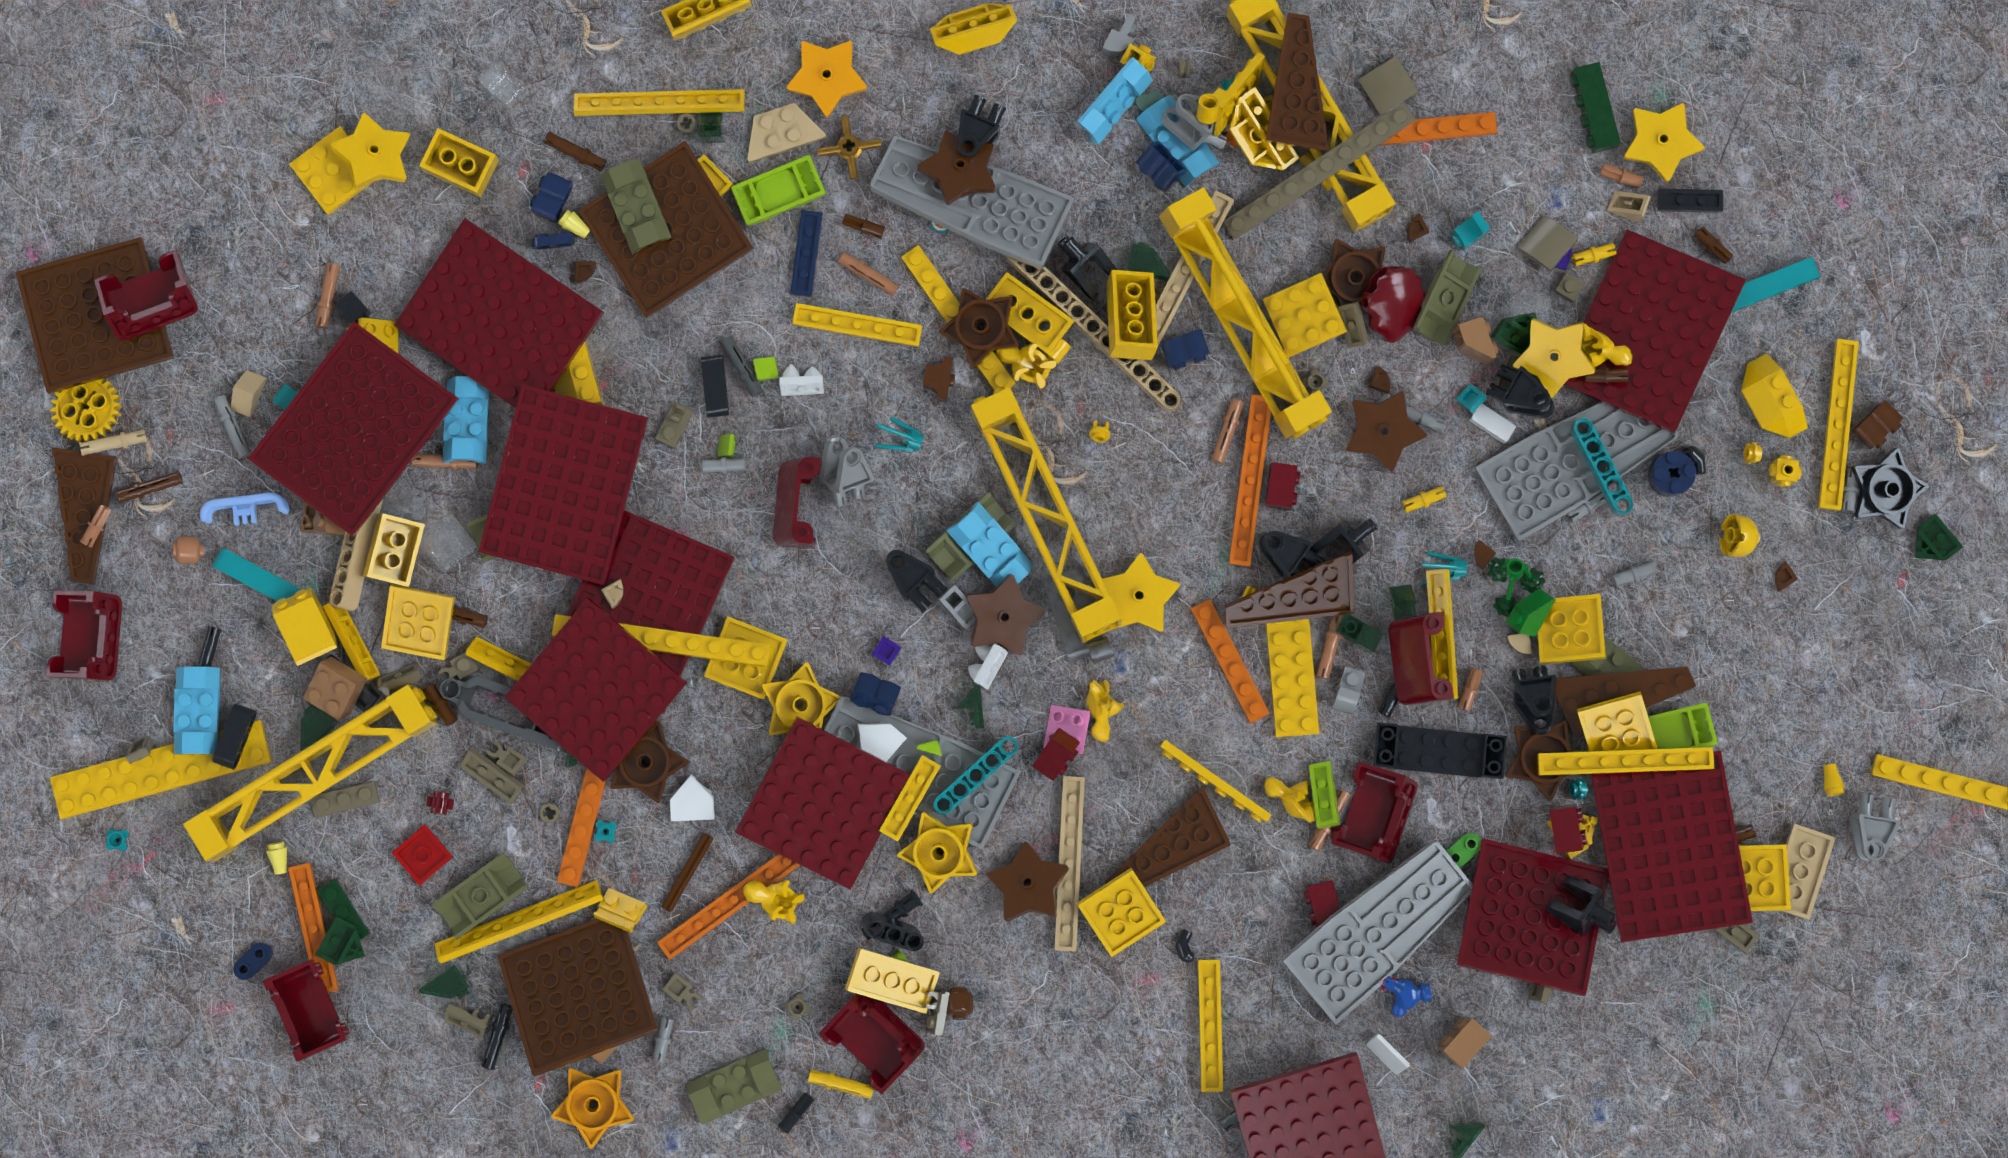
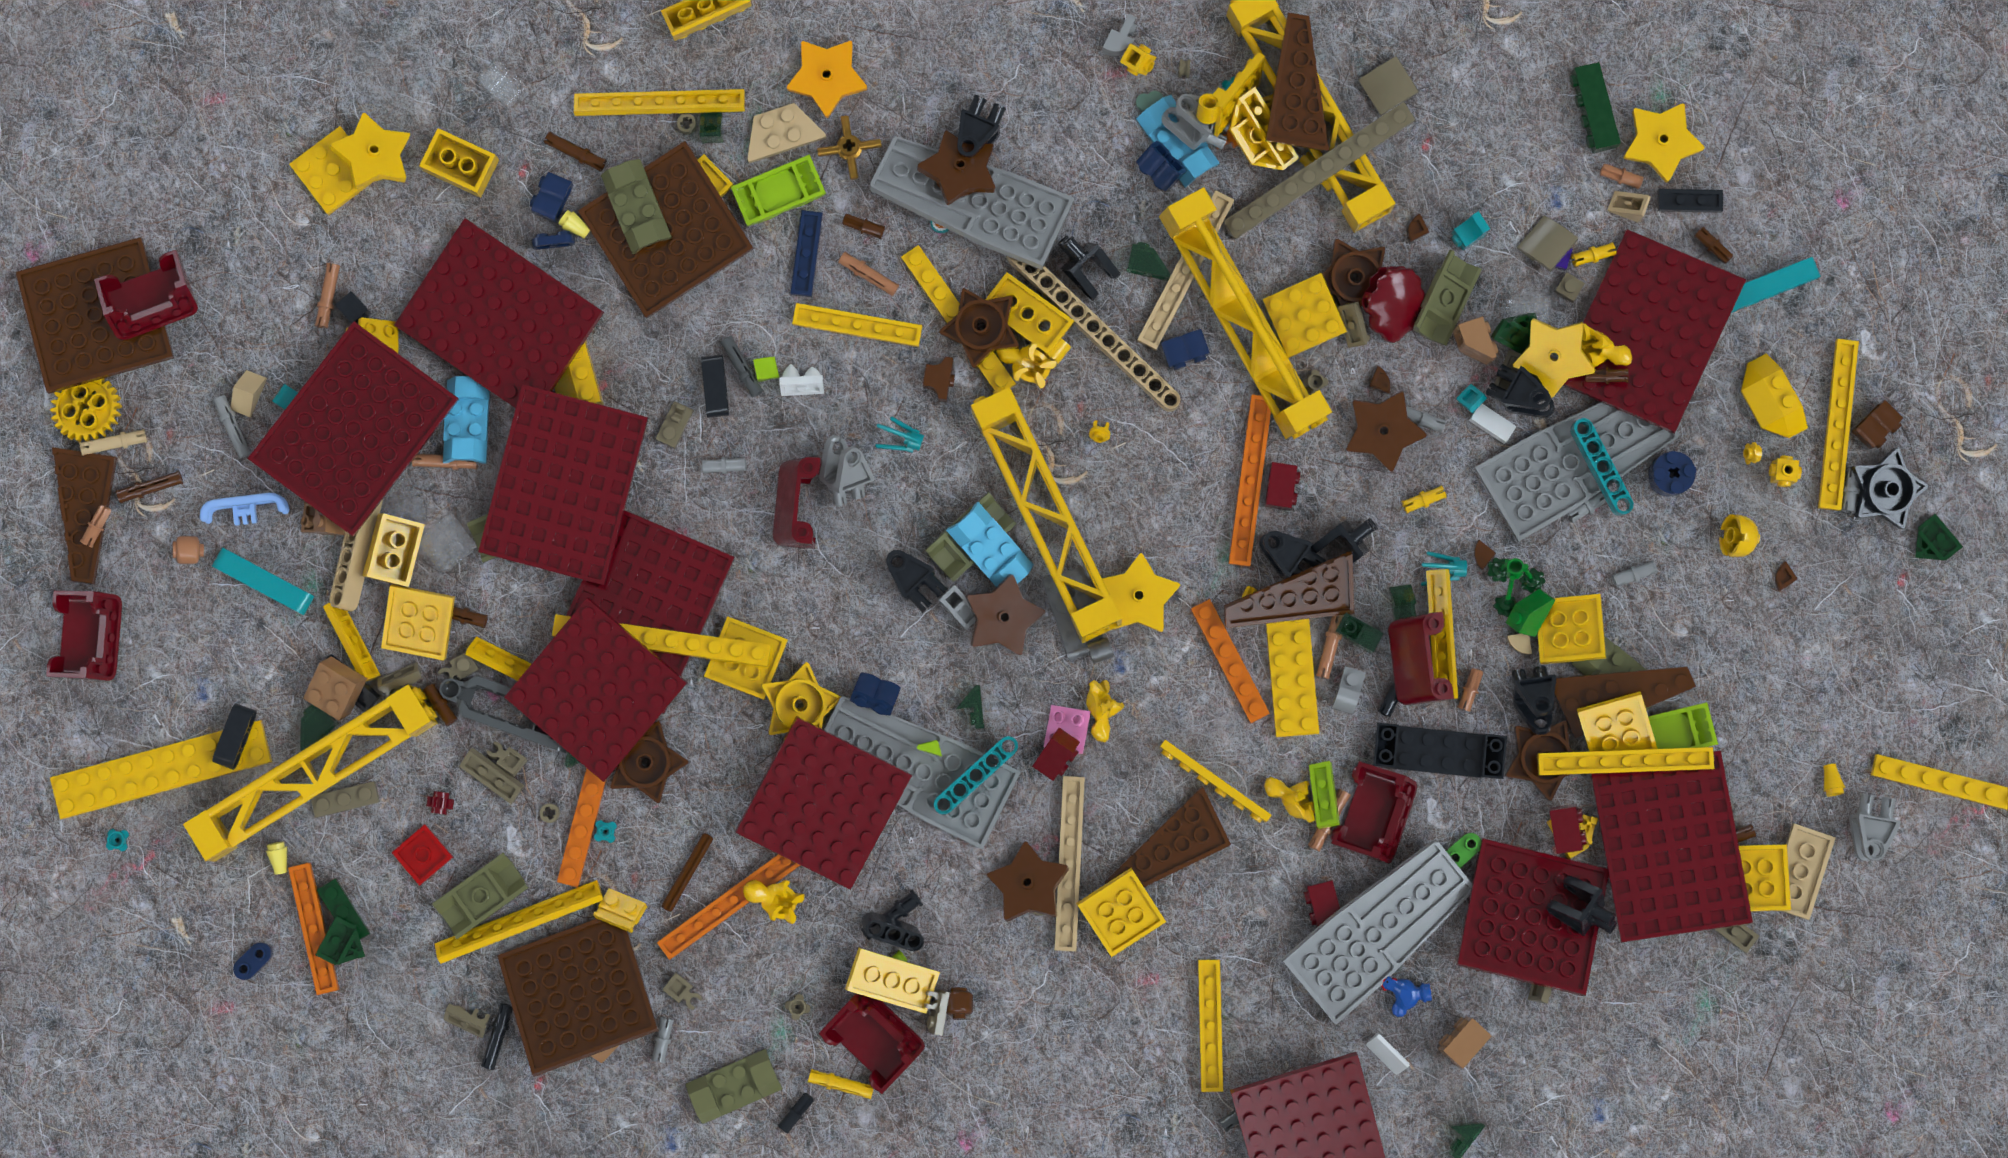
(139, 749): dark tan plate -> none
(196, 710): medium azure piece -> none
(209, 647): black pin -> none
(304, 626): yellow slope -> none
(306, 1009): dark red windscreen -> none
(449, 984): clear green slope -> none
(577, 1108): light orange plate -> none
(583, 270): reddish brown tile -> none
(614, 593): tan tile -> none
(692, 802): white slope -> none
(726, 446): lime slope -> none
(880, 739): white slope -> none
(886, 650): dark purple plate -> none
(910, 798): yellow plate -> none
(939, 867): yellow plate -> none
(974, 27): yellow wedge -> none
(993, 658): white tile -> none
(1114, 100): medium azure piece -> none
(1131, 315): yellow brick -> none
(1183, 948): black arm -> none
(1235, 407): nougat pin -> none
(1446, 128): orange plate -> none
(1578, 789): teal plate -> none
(1698, 458): black arm -> none

